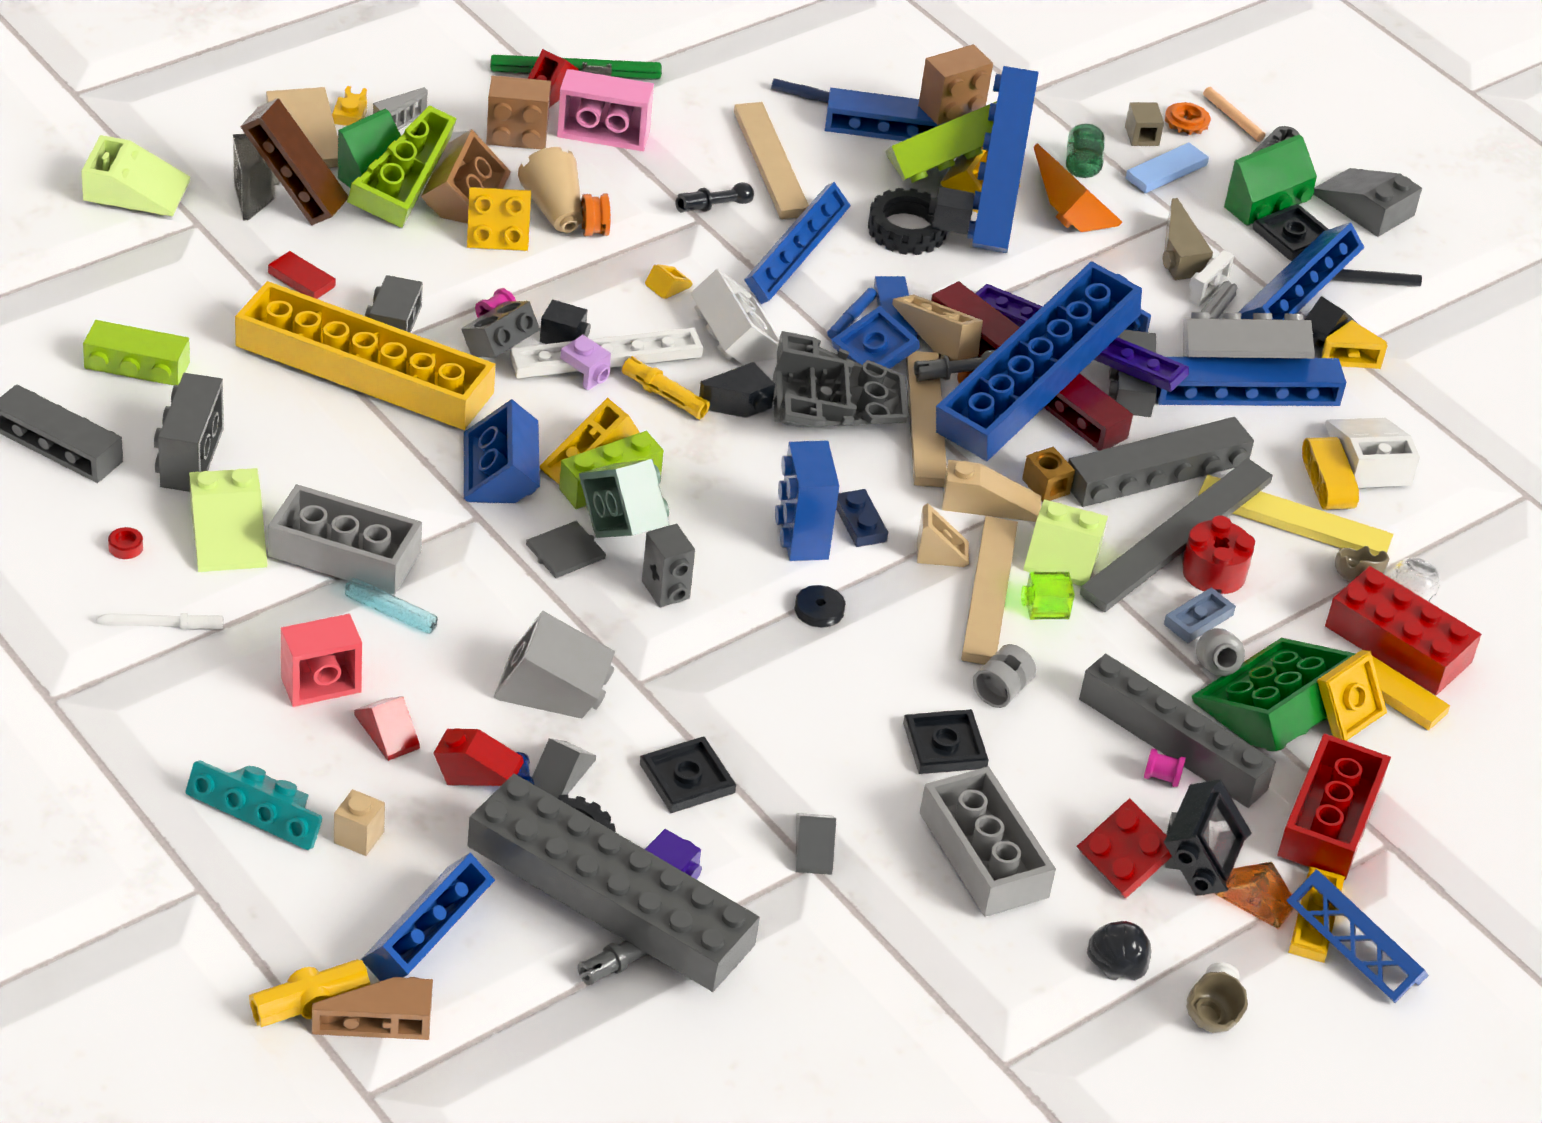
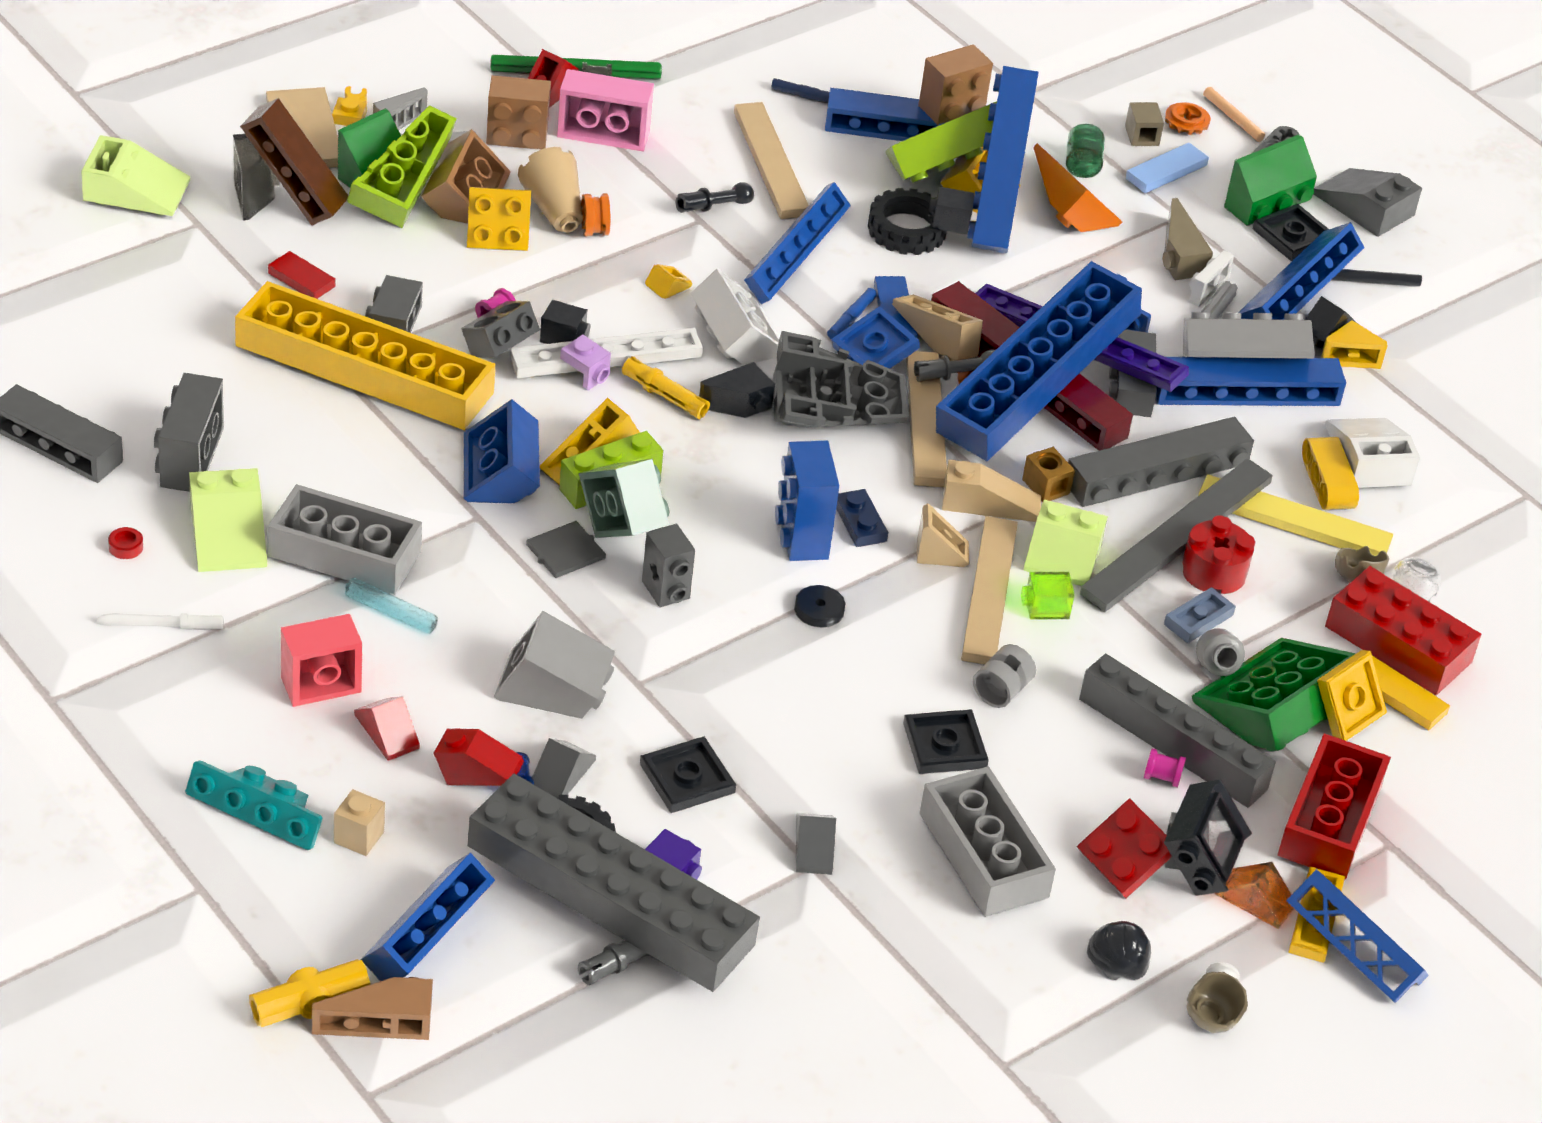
(136, 352): lime brick -> none

